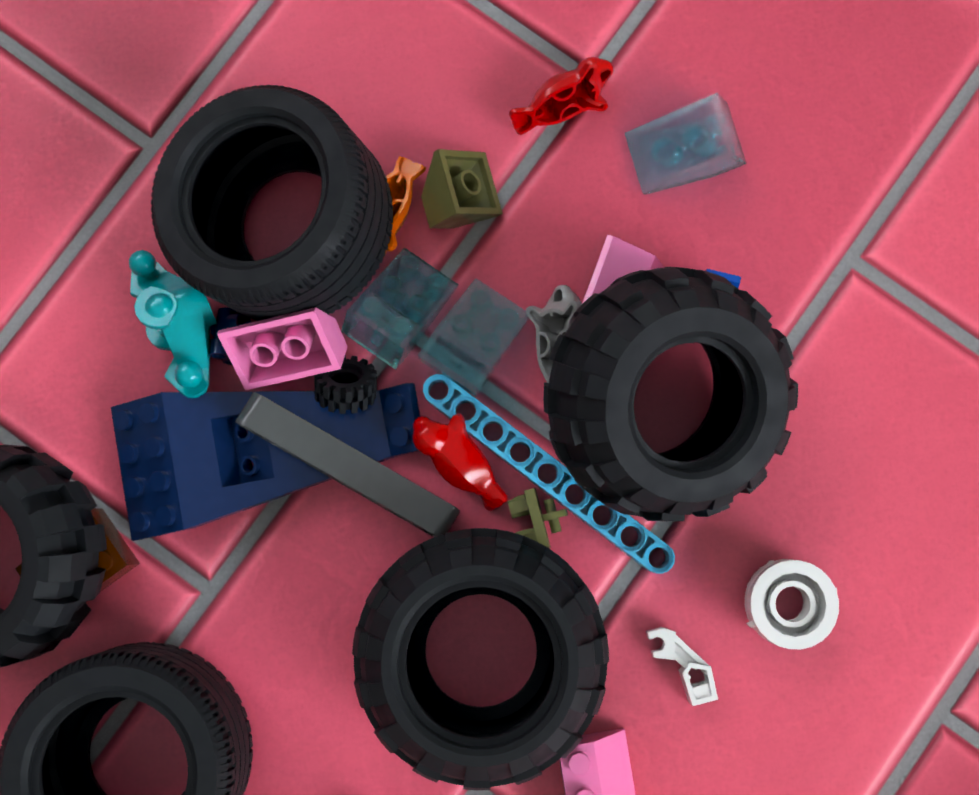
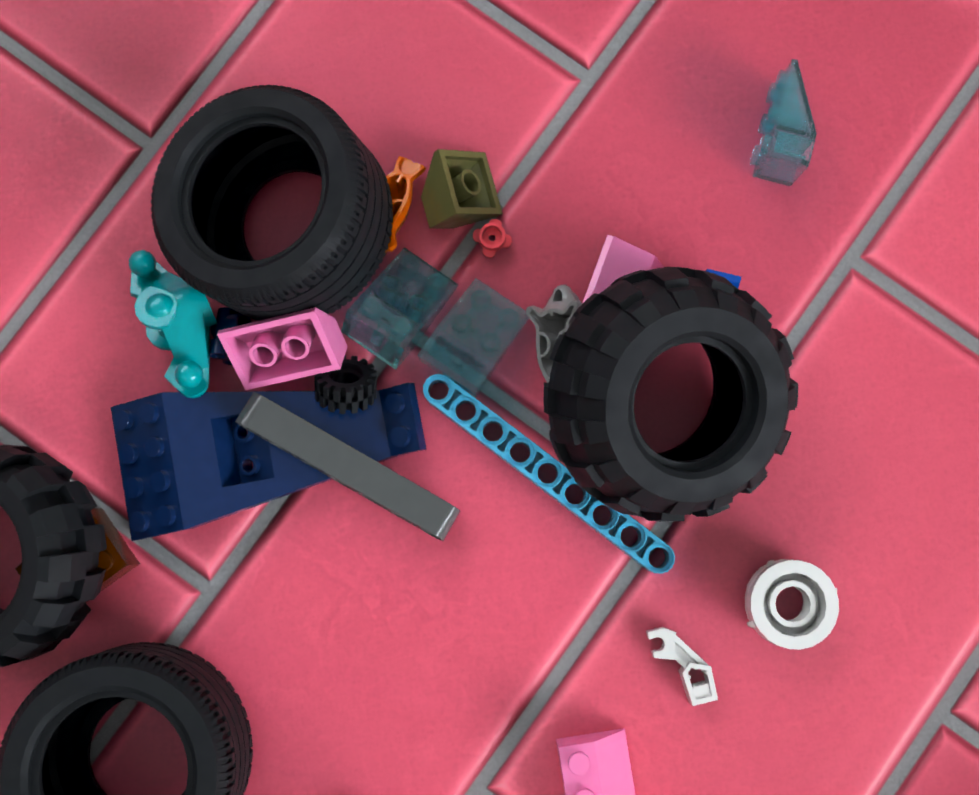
(458, 458): red animal -> none
(465, 741): black tyre -> none
(493, 228): none -> coral plate
(529, 504): olive hips -> none
(565, 96): red animal -> none
(686, 145): clear light blue slope -> none
(786, 130): none -> clear light blue slope

